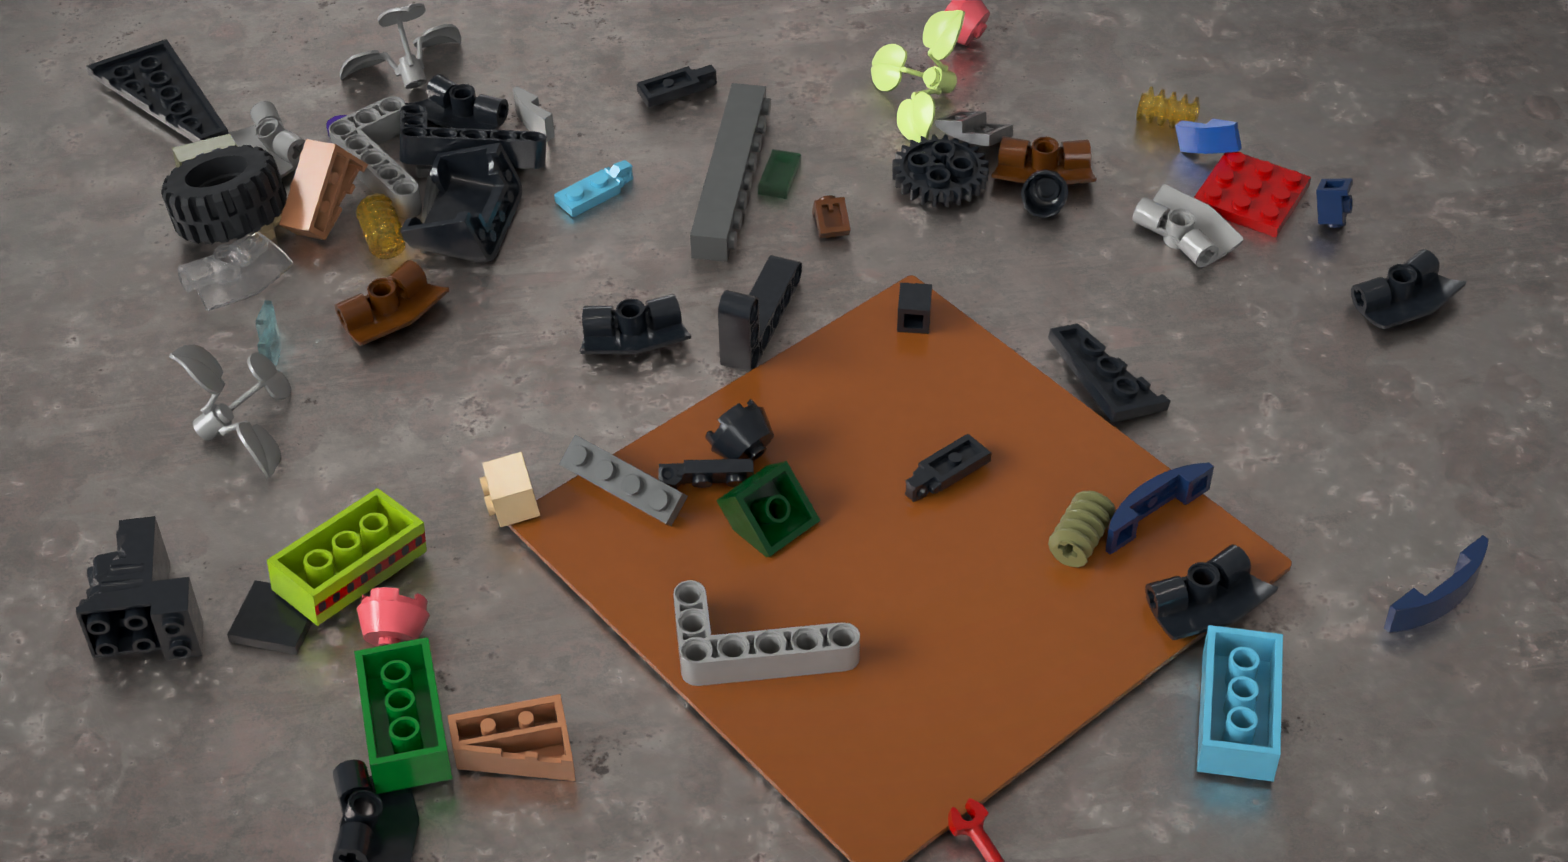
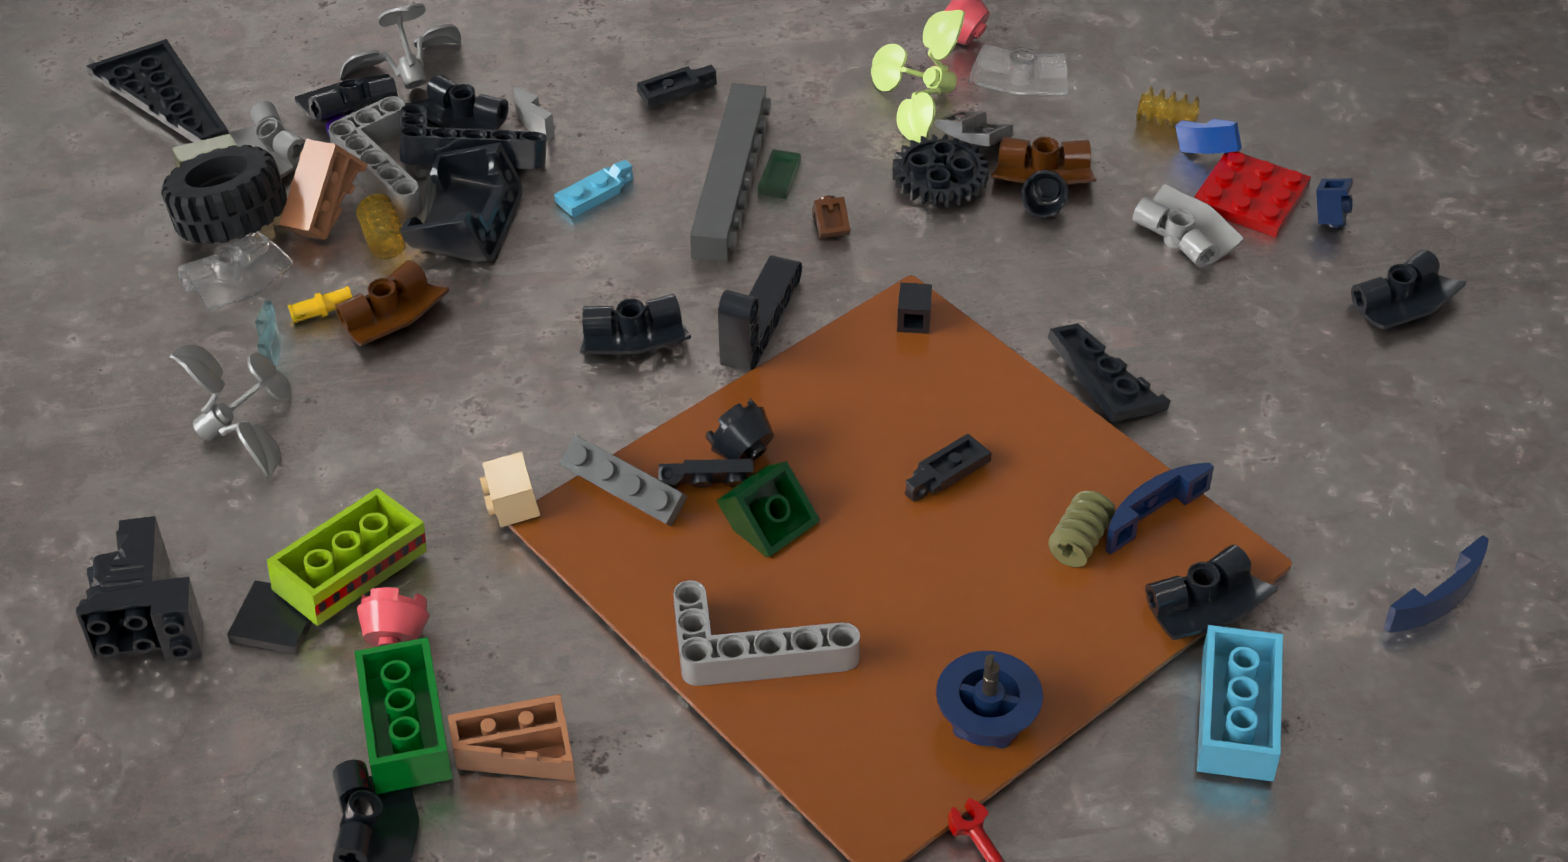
(318, 305): none -> yellow pin
(346, 96): none -> black panel
(989, 697): none -> dark blue piece
(1020, 71): none -> clear panel

